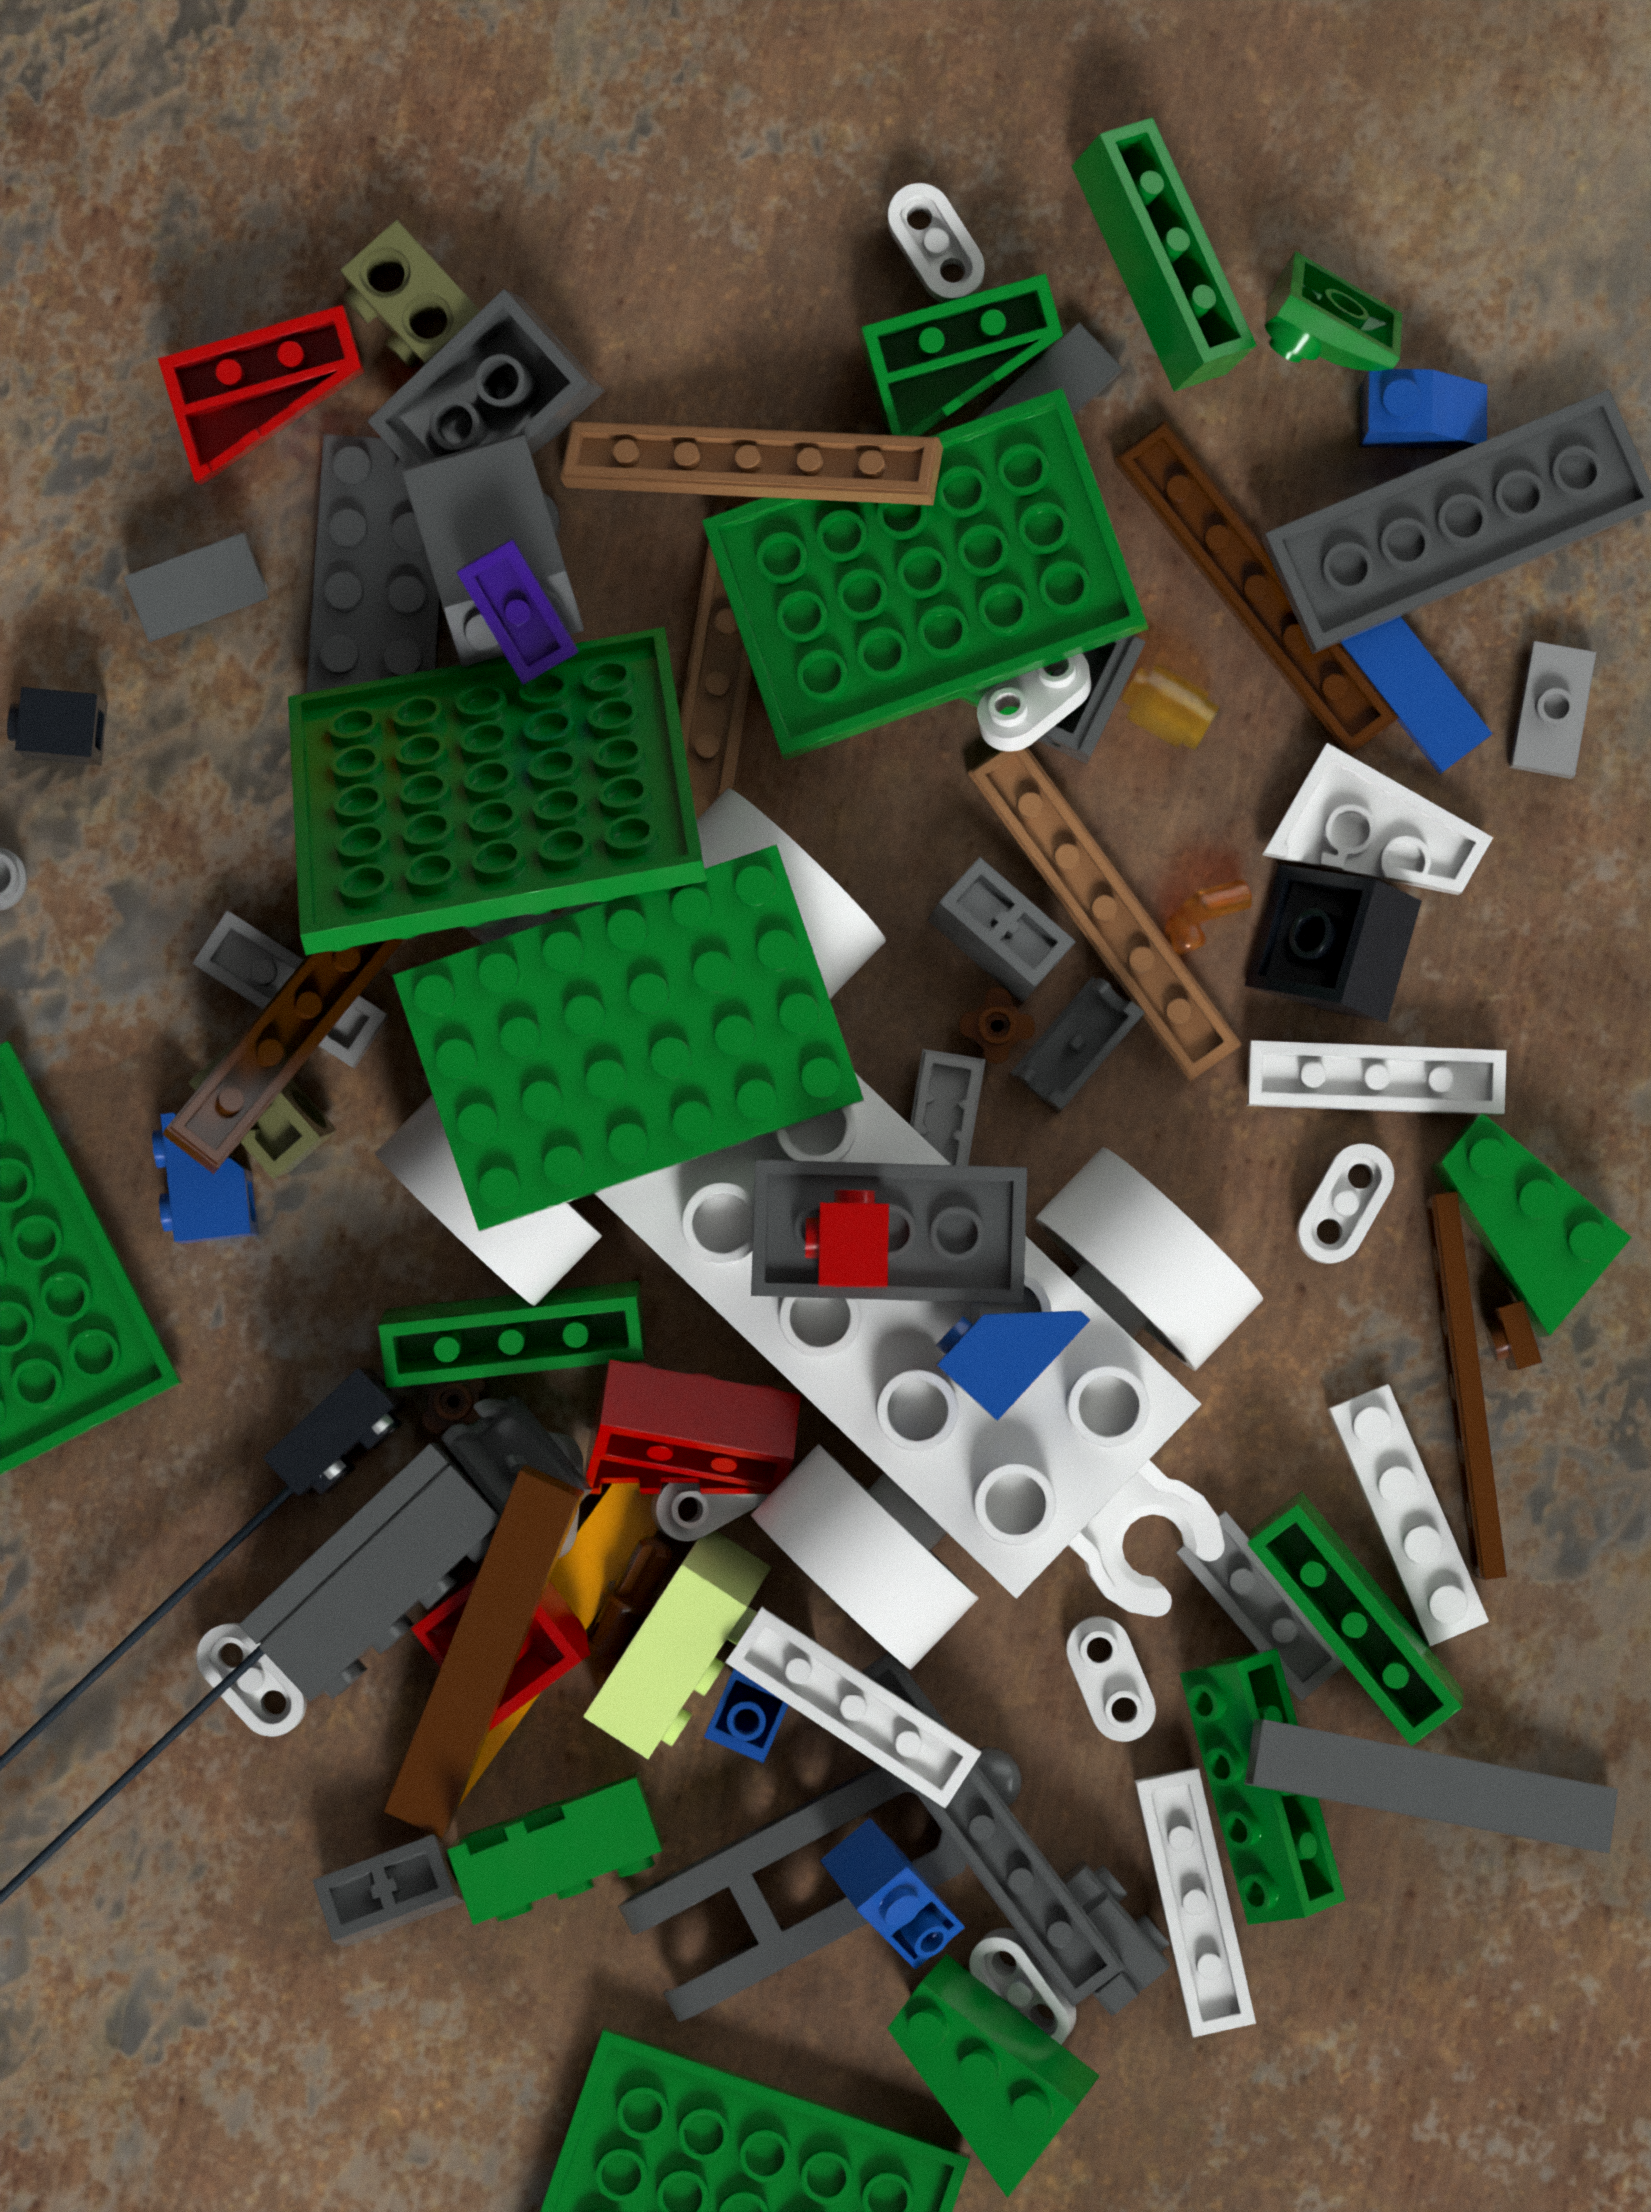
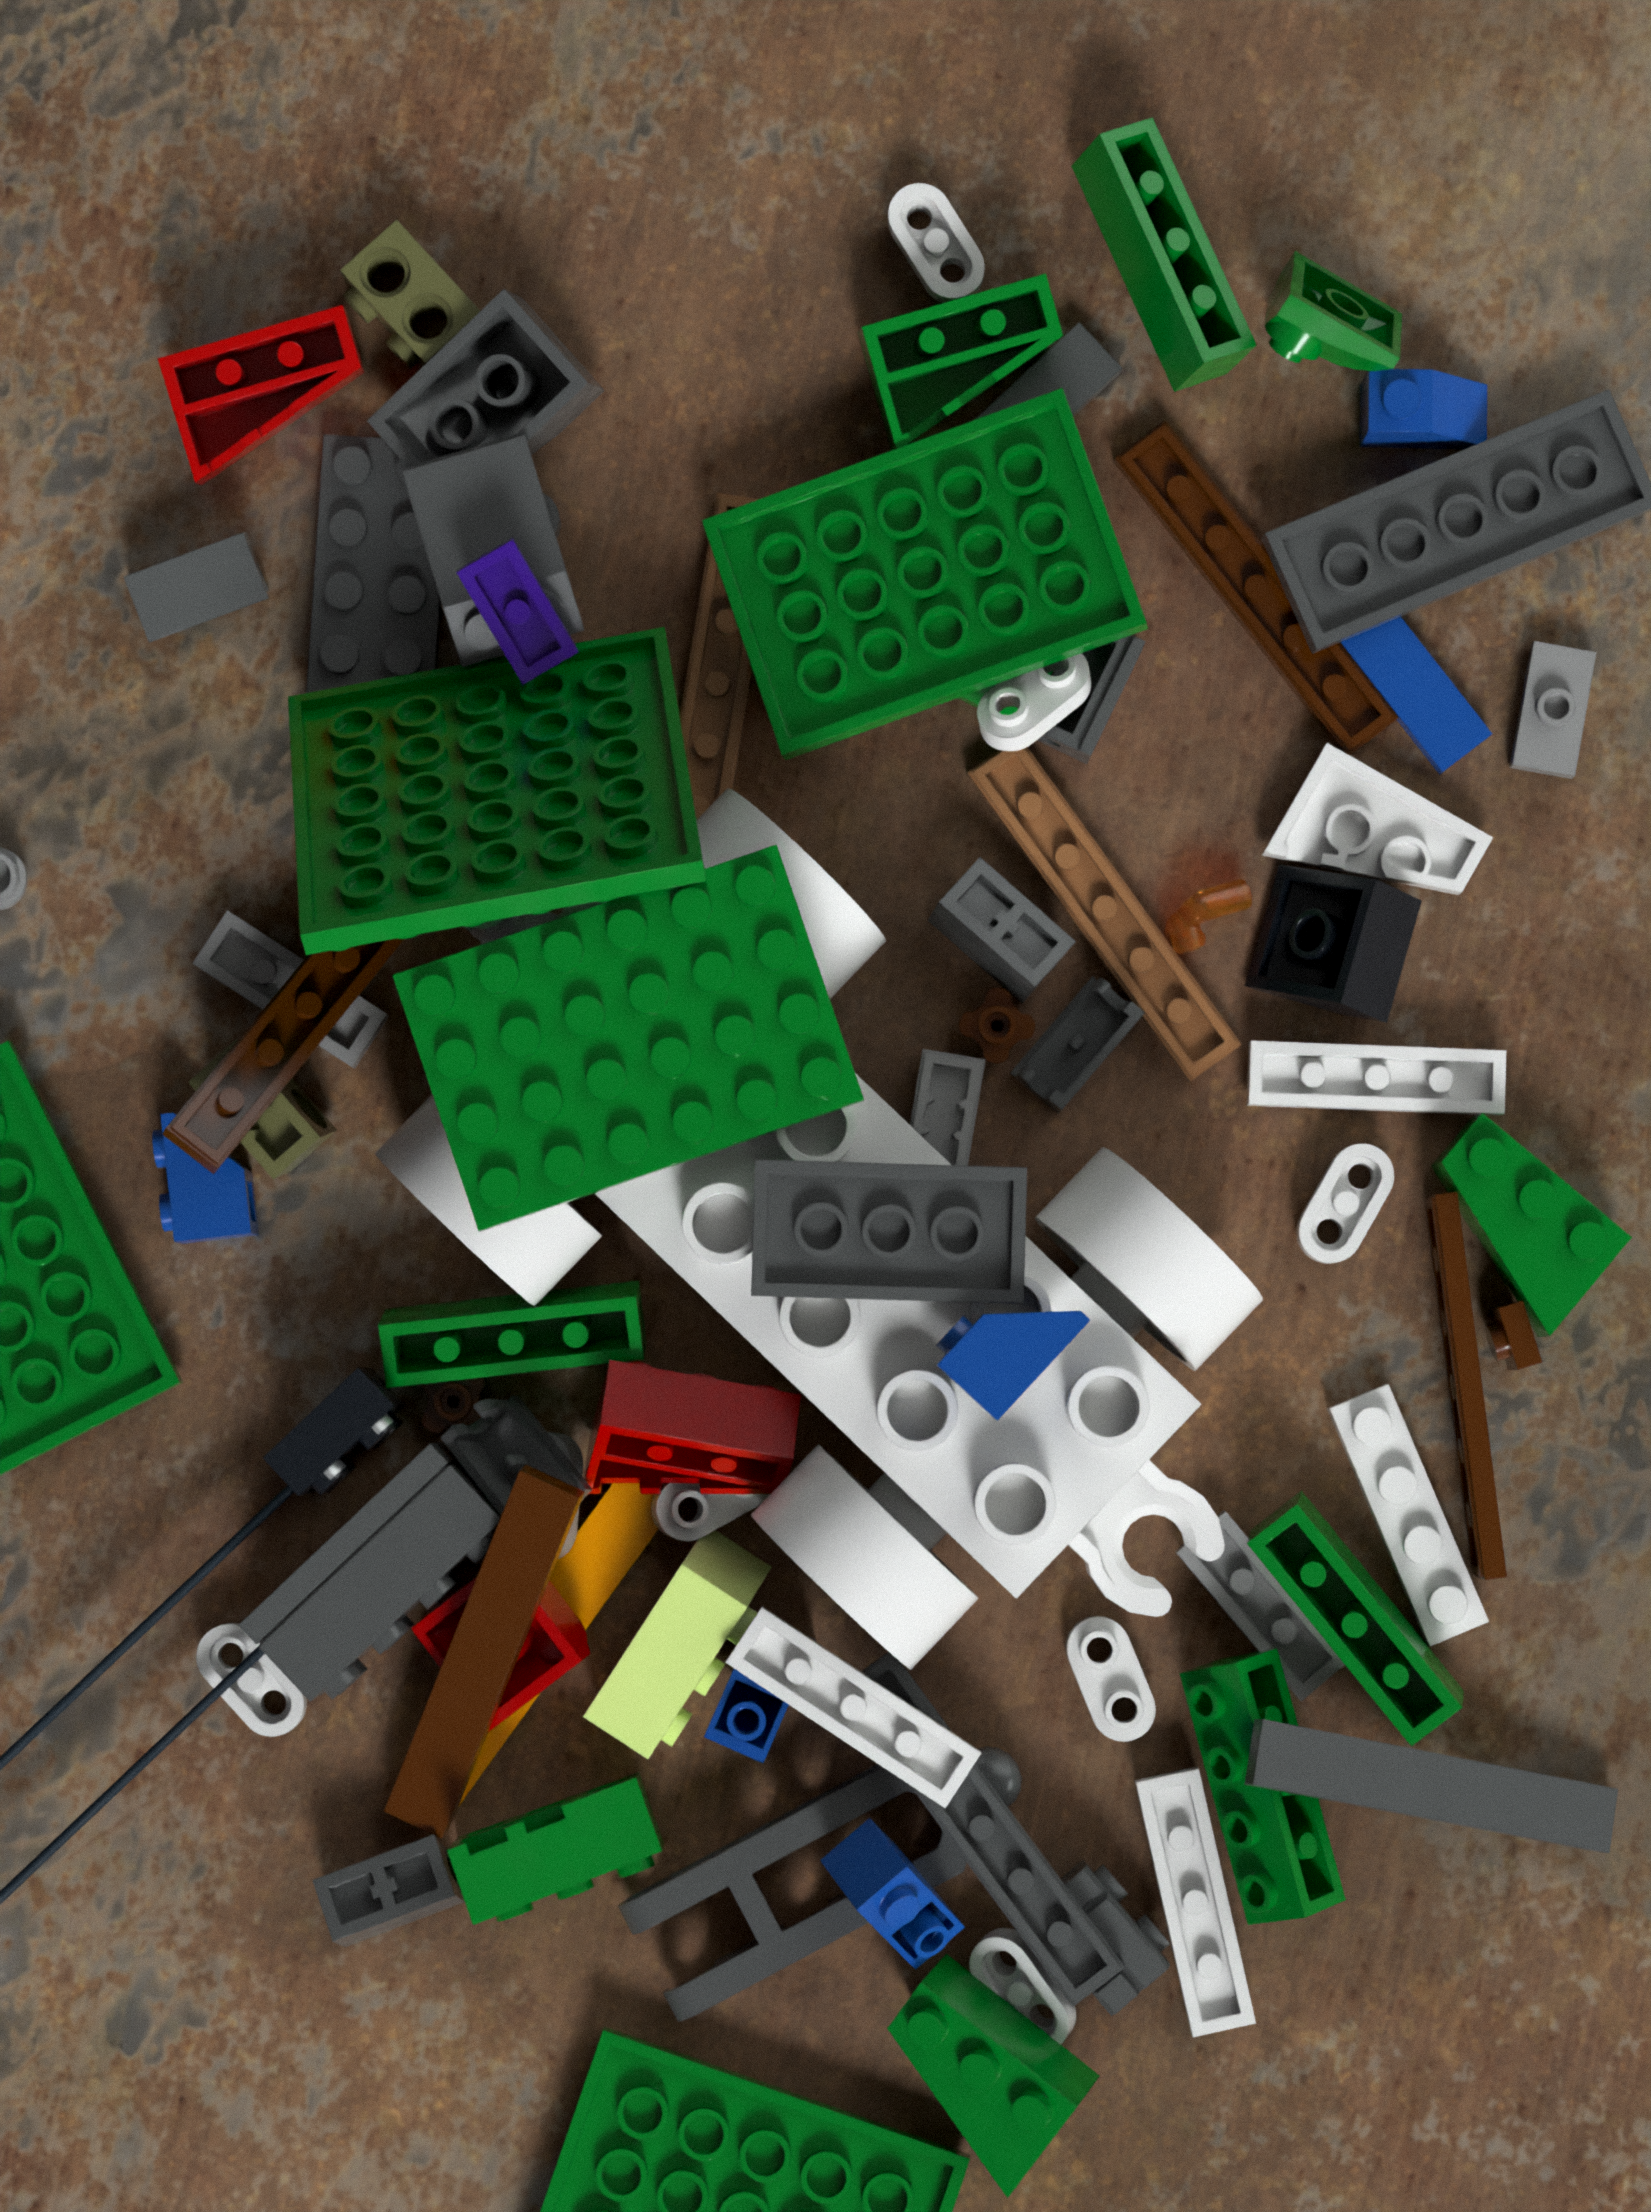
(58, 726): black brick -> none
(629, 1598): reddish brown axle -> none
(752, 462): medium nougat tile -> none
(850, 1240): red brick -> none
(1169, 707): clear yellow brick -> none

